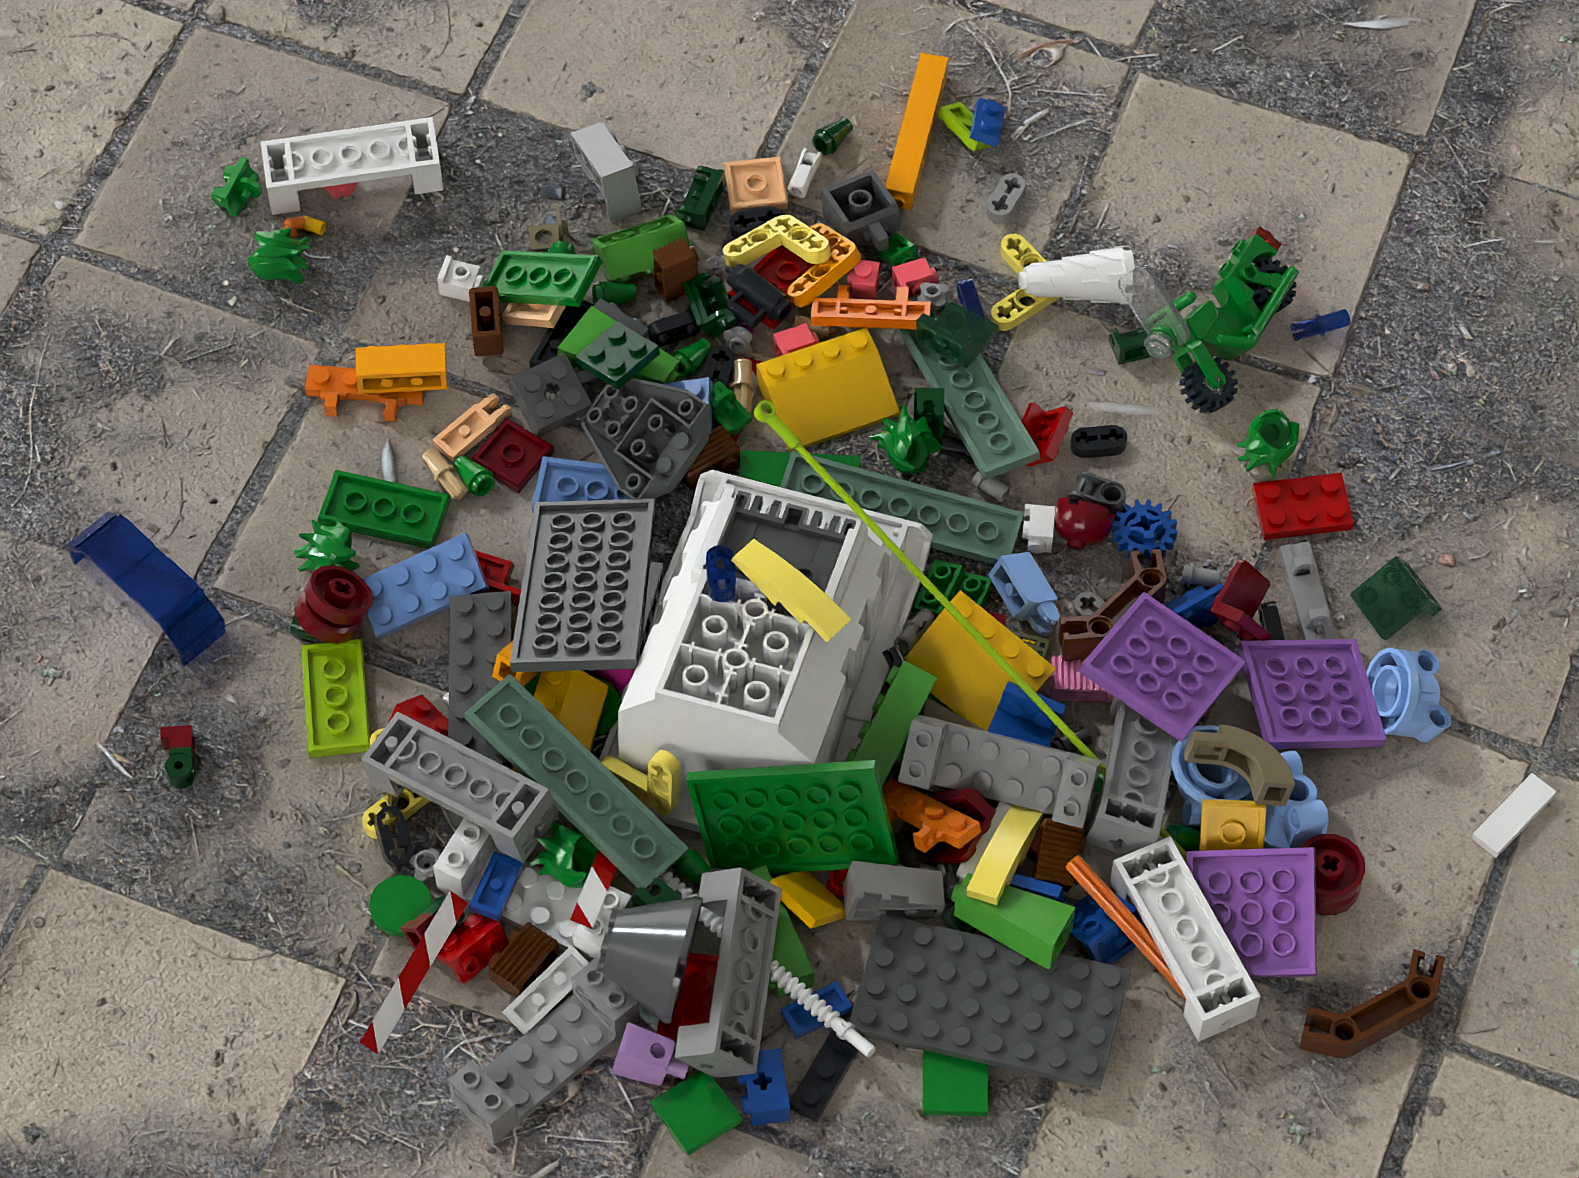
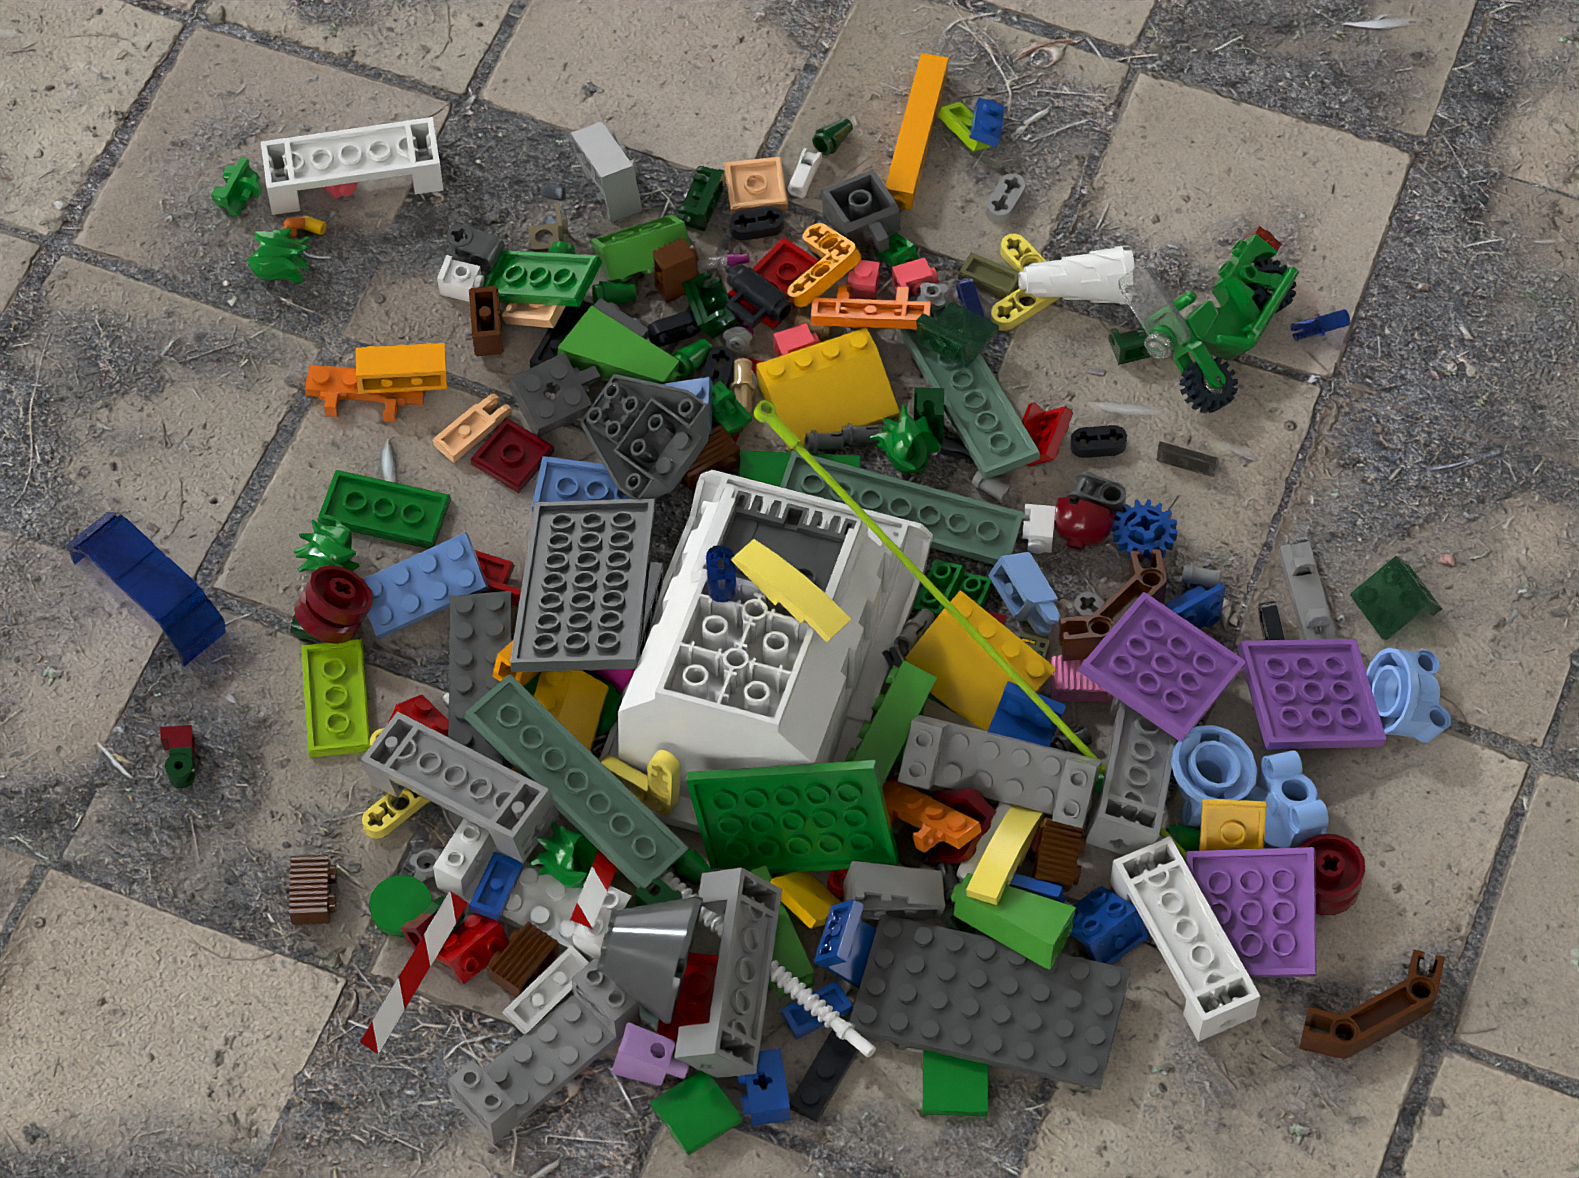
(311, 889): none -> reddish brown brick
(400, 834): black beam -> none
(444, 473): tan axle -> none
(475, 477): green cone -> none
(477, 247): none -> dark grey piece
(617, 355): dark green plate -> none
(776, 233): light yellow beam -> none
(823, 441): none -> dark grey pin
(845, 942): none -> blue bracket
(859, 434): none -> dark grey pin
(989, 275): none -> olive tile
(1120, 915): orange axle -> none
(1187, 459): none -> clear smoke slope
(1240, 600): dark red bracket -> none
(1249, 756): dark tan arch -> none
(1269, 441): green hair -> none
(1302, 506): red plate -> none
(1513, 815): white tile -> none

